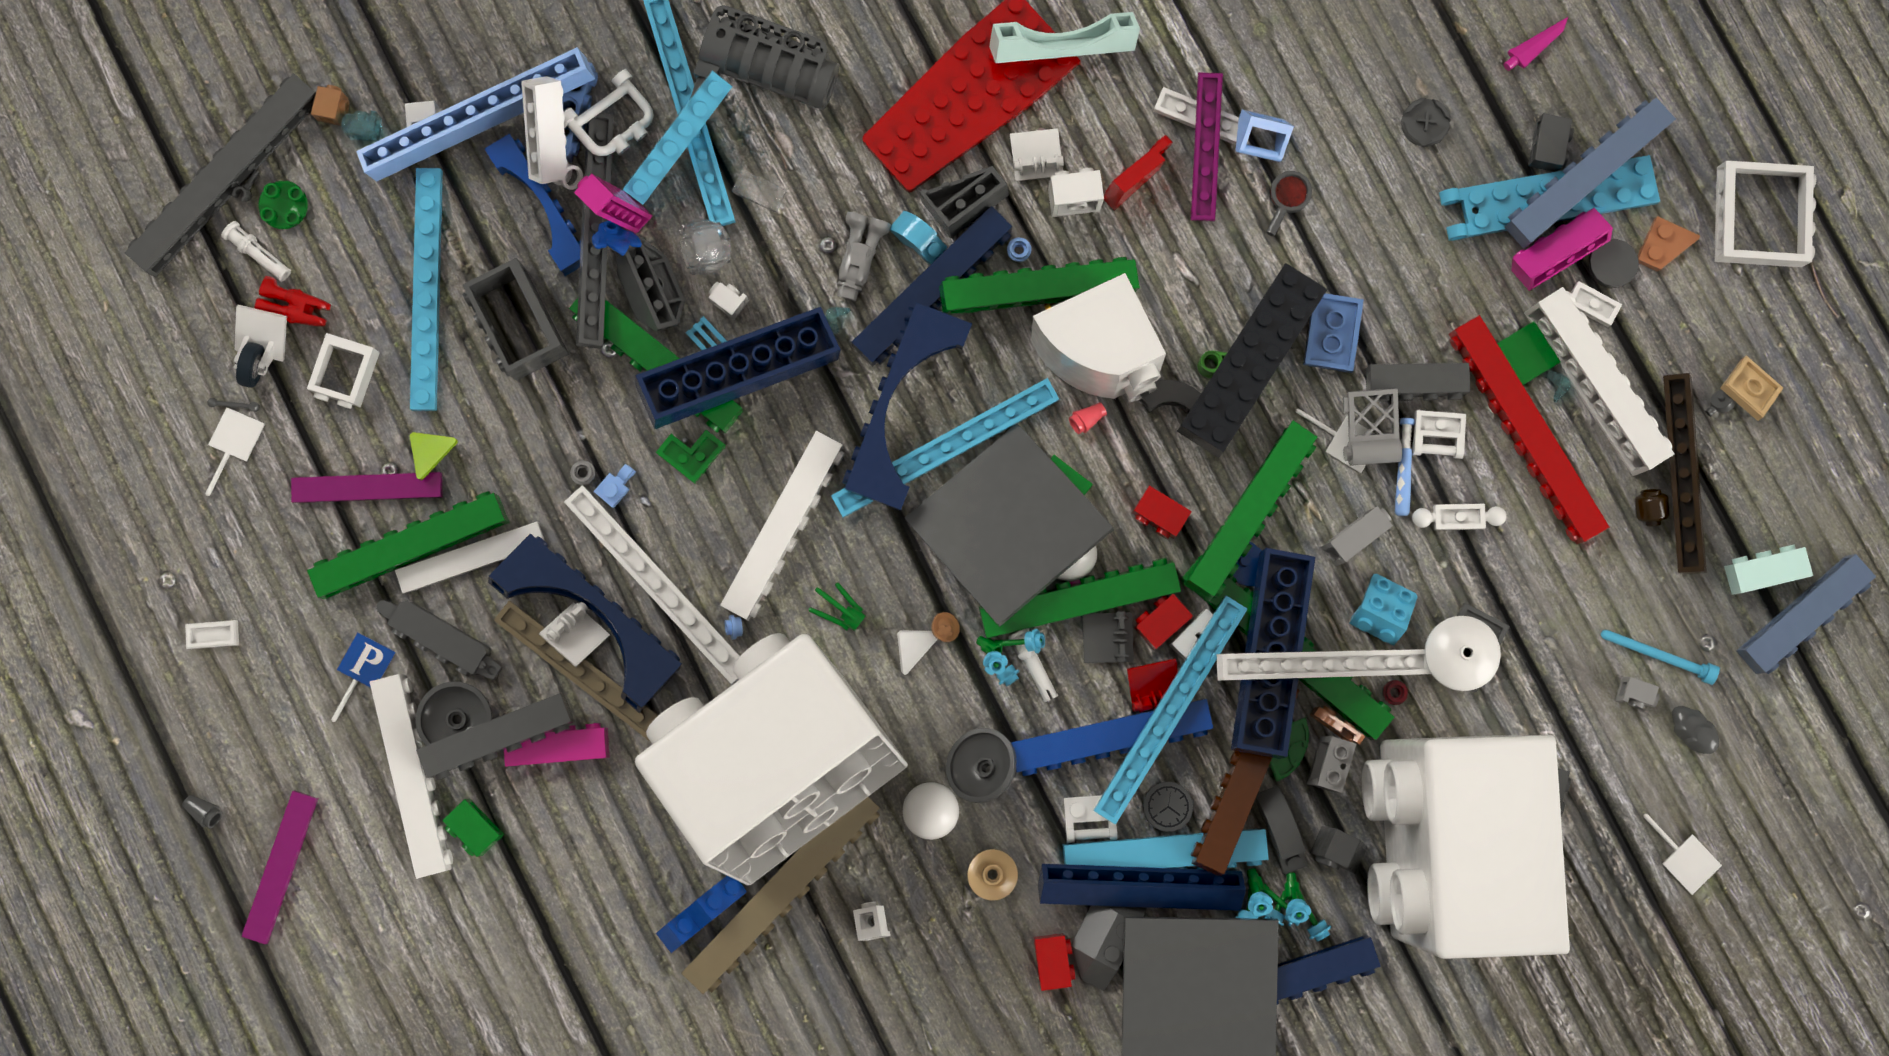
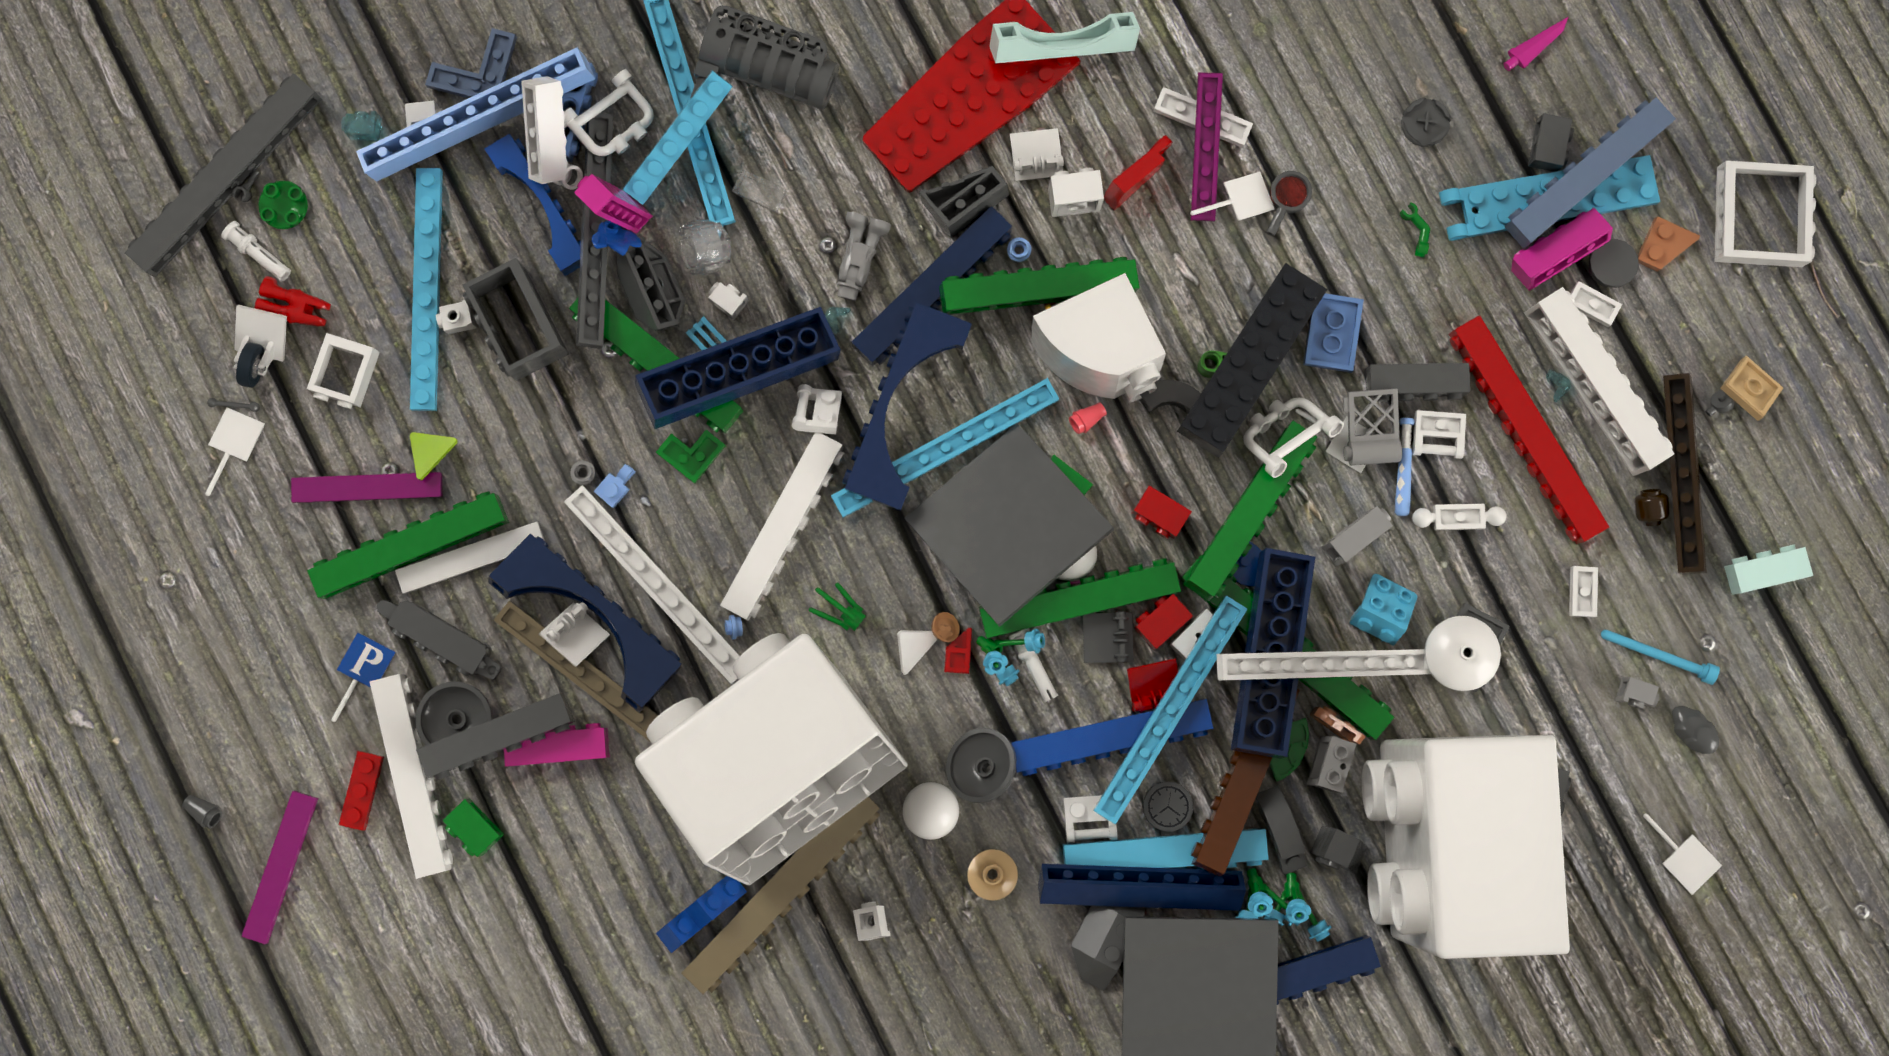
(212, 634): white tile -> none
(330, 105): medium nougat brick -> none
(361, 790): none -> red plate
(463, 322): none -> white brick
(492, 70): none -> sand blue plate
(825, 410): none -> white plate
(919, 236): medium azure brick -> none
(958, 654): none -> red tile
(1053, 961): red brick -> none
(1246, 195): none -> white piece
(1274, 463): none -> white bar
(1280, 126): light blue tile -> none
(1402, 689): dark red plate -> none
(1422, 245): none -> green arm
(1528, 352): green tile -> none
(1583, 591): none -> white plate
(1806, 614): sand blue brick -> none

